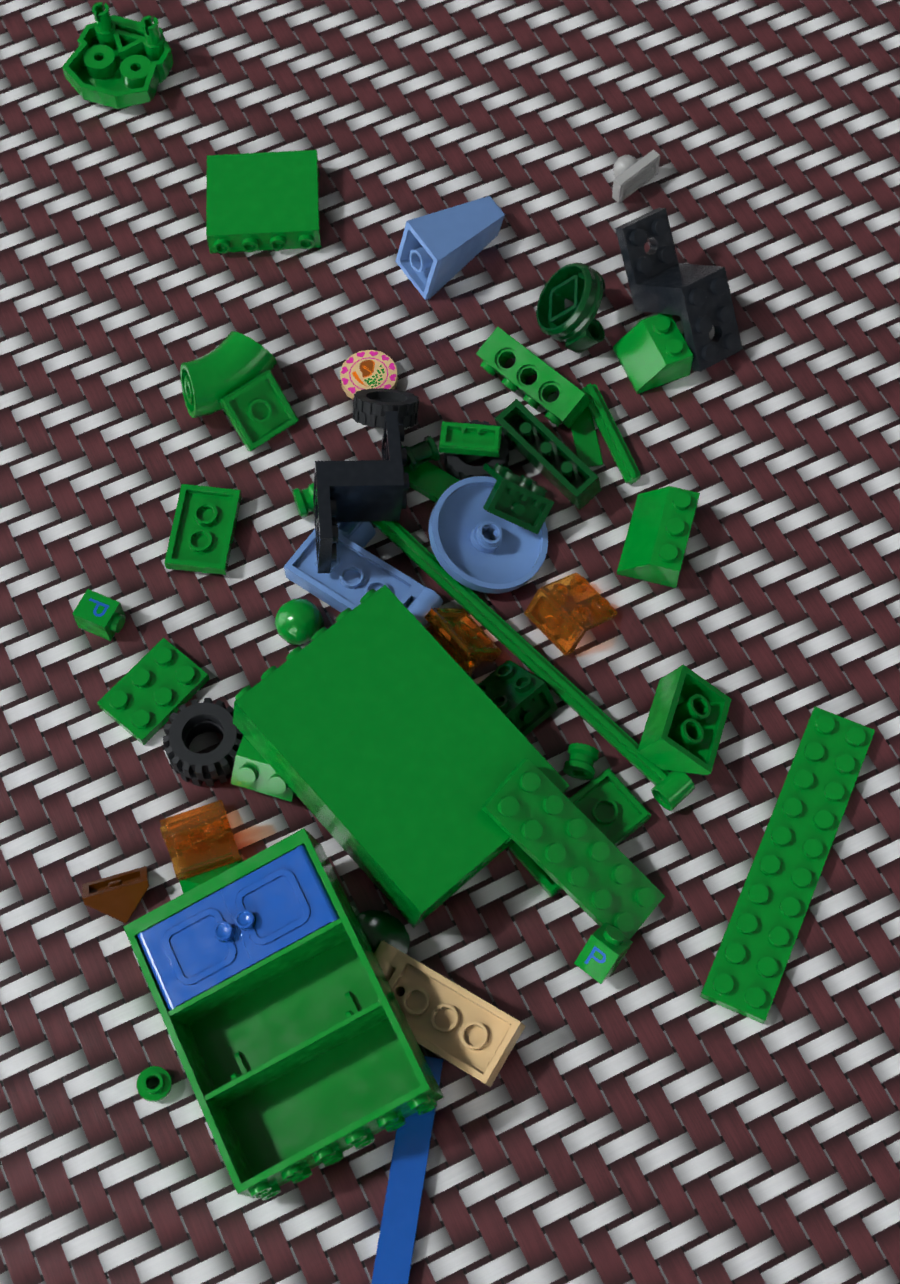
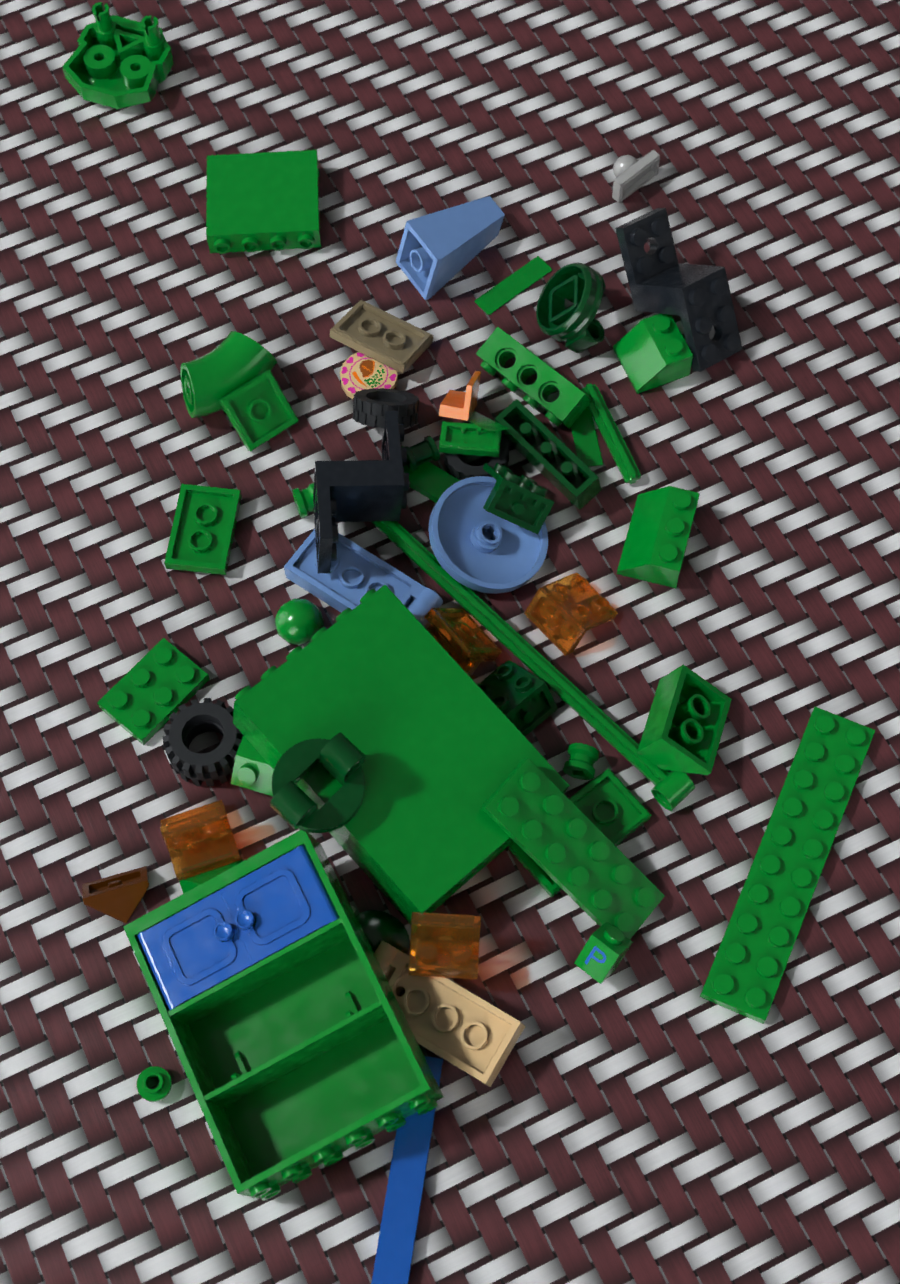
(99, 615): green brick -> none
(342, 761): none -> dark green piece
(357, 532): medium blue slope -> none
(381, 336): none -> dark tan tile
(444, 945): none -> clear orange bracket
(461, 404): none -> orange panel
(485, 422): none -> green sticker
(513, 285): none -> green sticker

